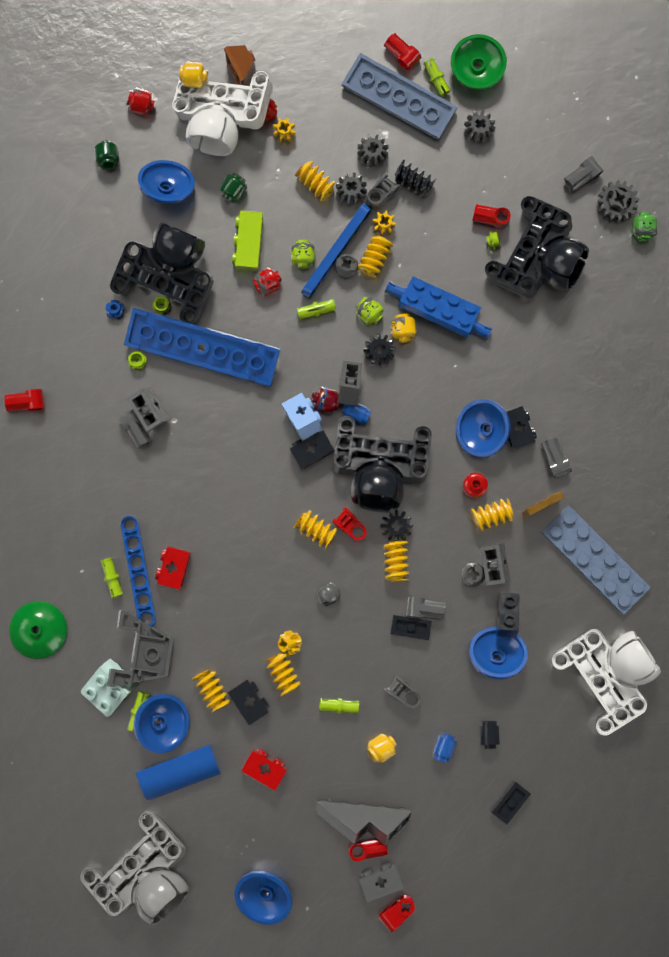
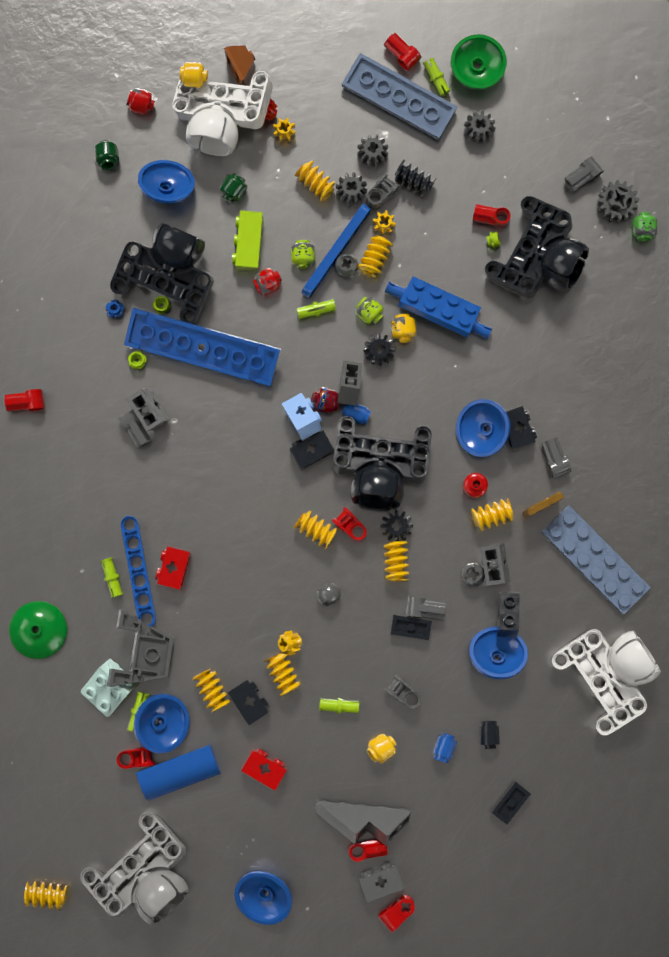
(45, 895): none -> yellow piece
(137, 758): none -> red piece

